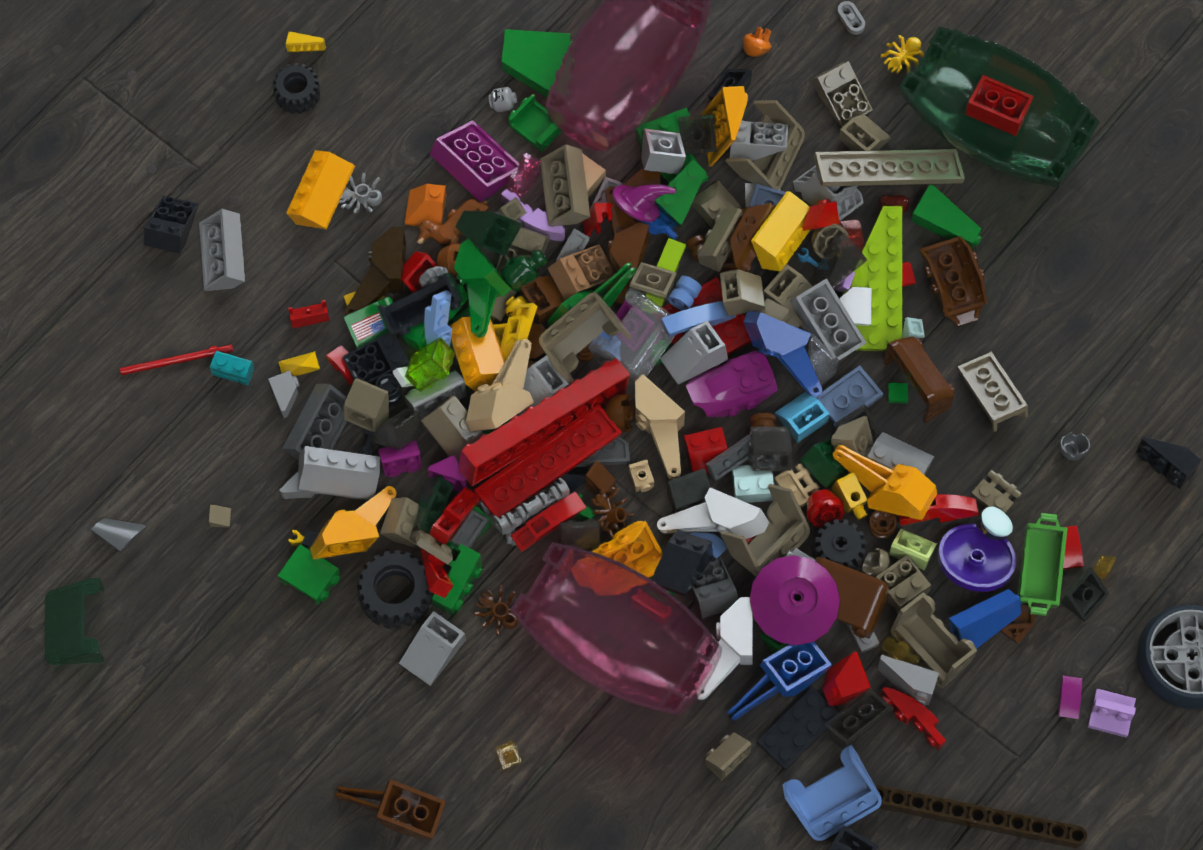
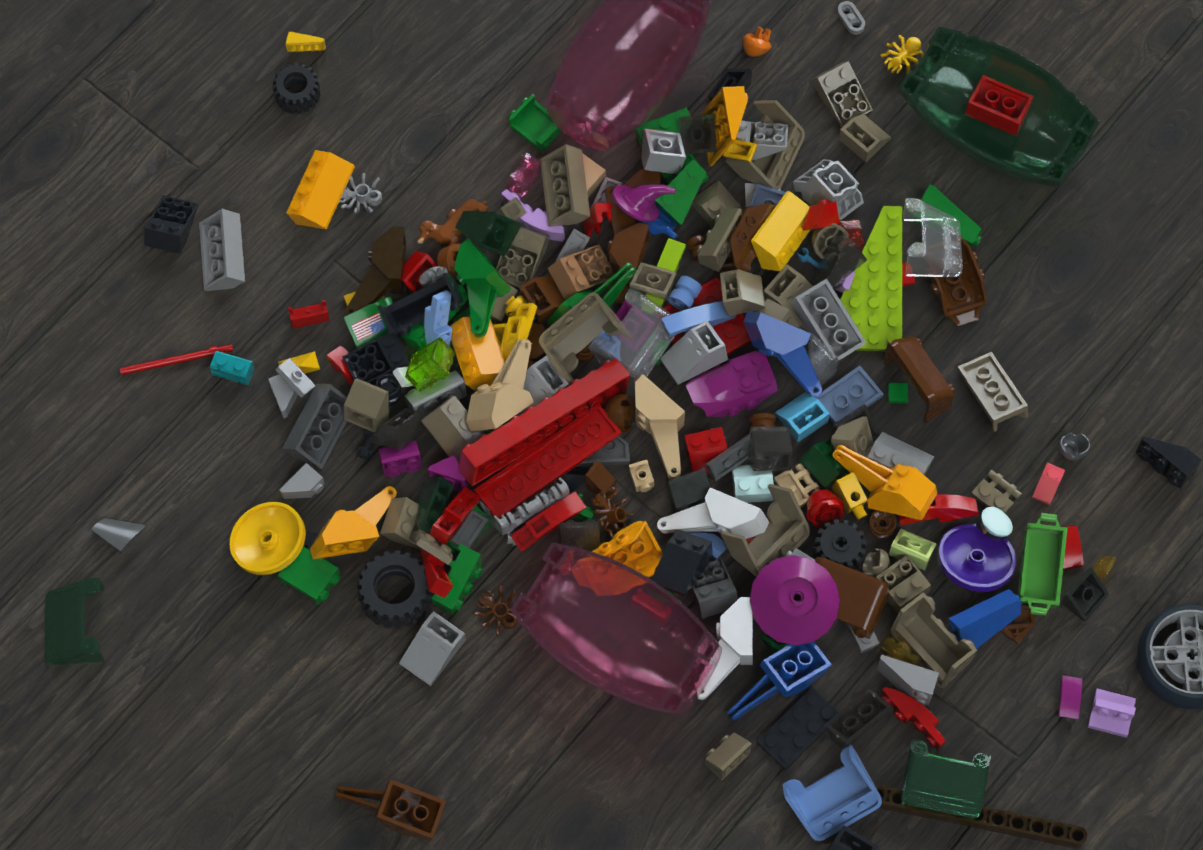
(219, 516): dark tan slope -> none
(267, 538): none -> yellow dish
(295, 377): none -> light grey plate
(338, 473): light grey slope -> none
(426, 204): orange slope -> none
(474, 160): magenta slope -> none
(502, 99): light grey head -> none
(508, 754): clear yellow slope -> none
(523, 269): dark green piece -> none
(534, 57): green slope -> none
(741, 150): none -> yellow slope
(845, 681): red slope -> none
(858, 305): white slope -> none
(889, 167): dark tan plate -> none
(896, 200): clear red cone -> none
(913, 327): light aqua slope -> none
(941, 241): none -> clear windscreen
(944, 782): none -> clear green windscreen
(1048, 484): none -> coral slope

